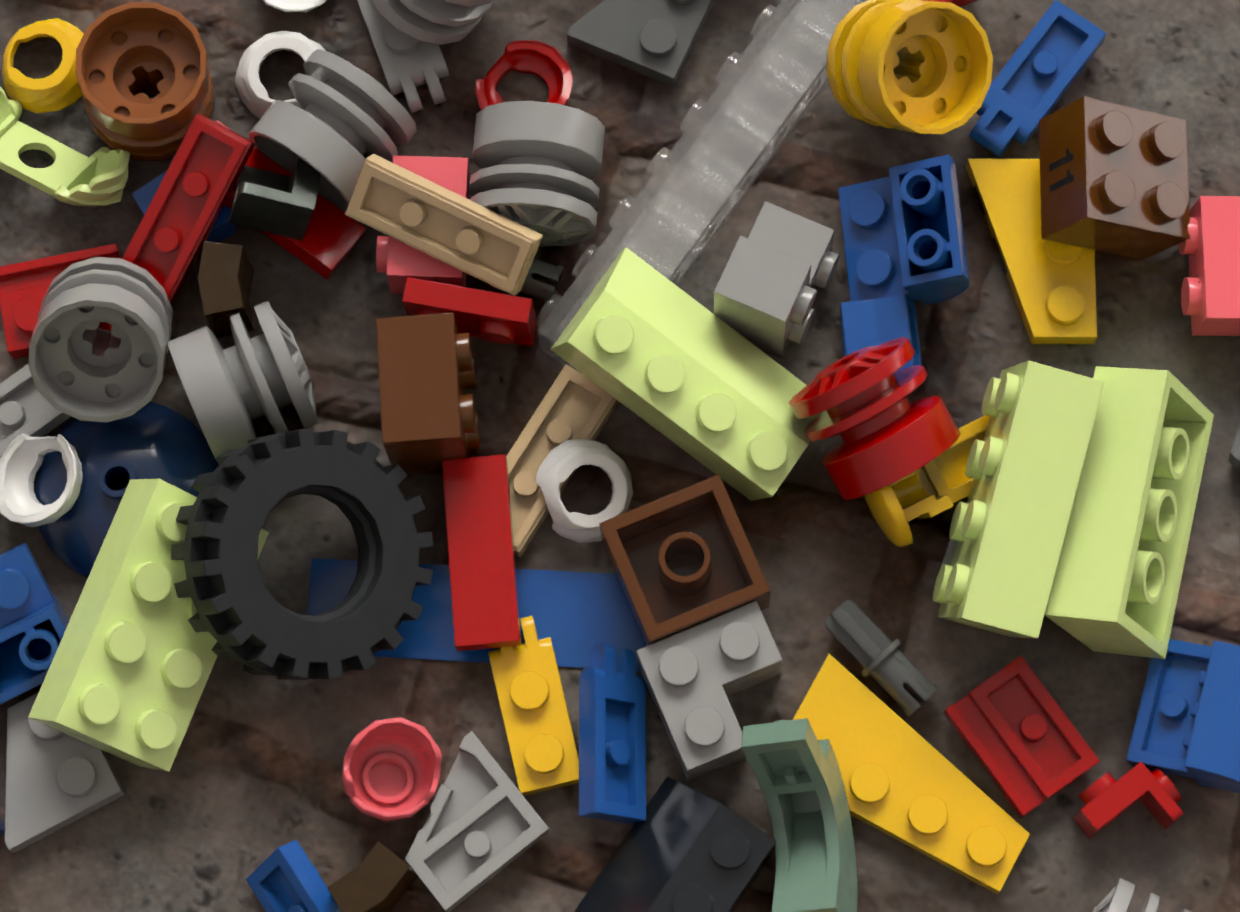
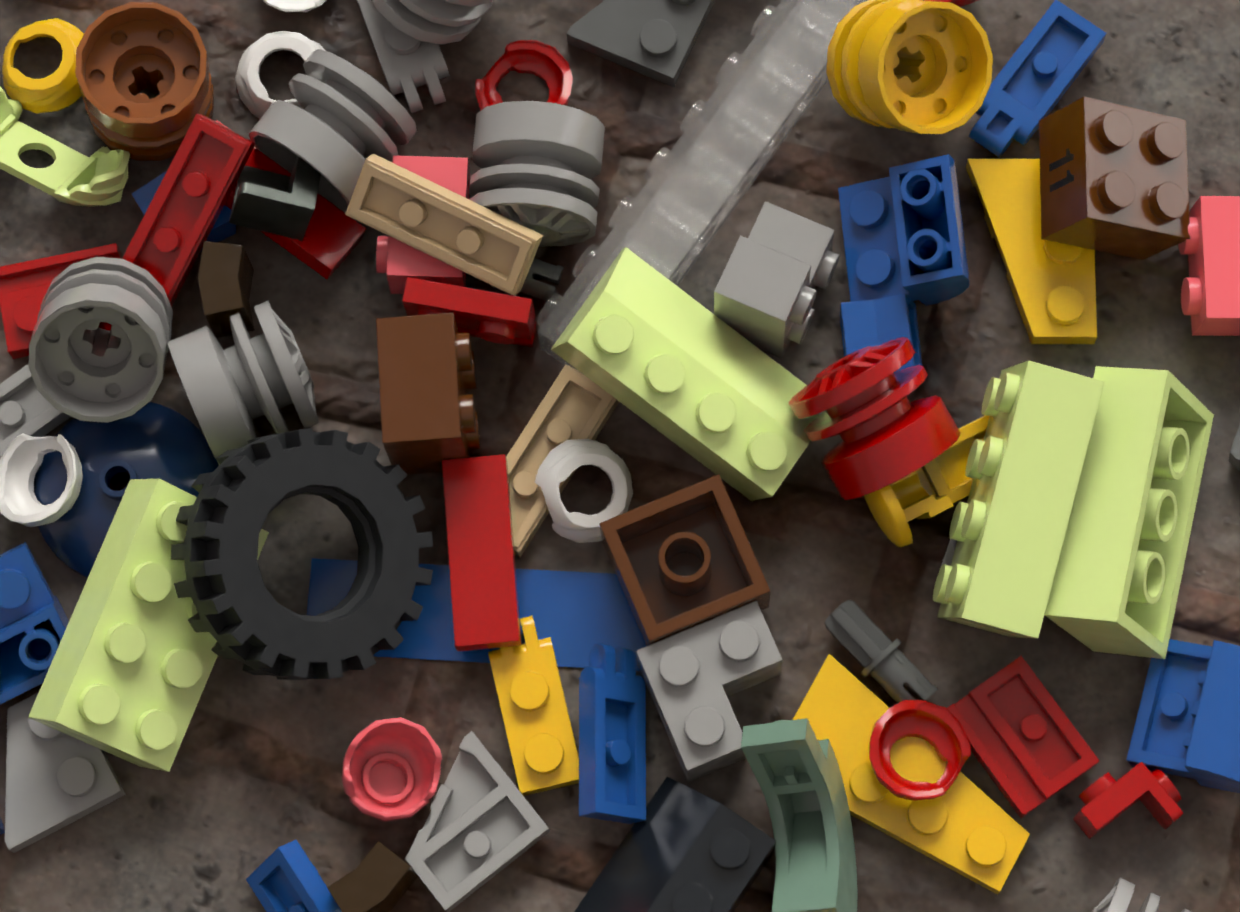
(926, 722): none -> red piece

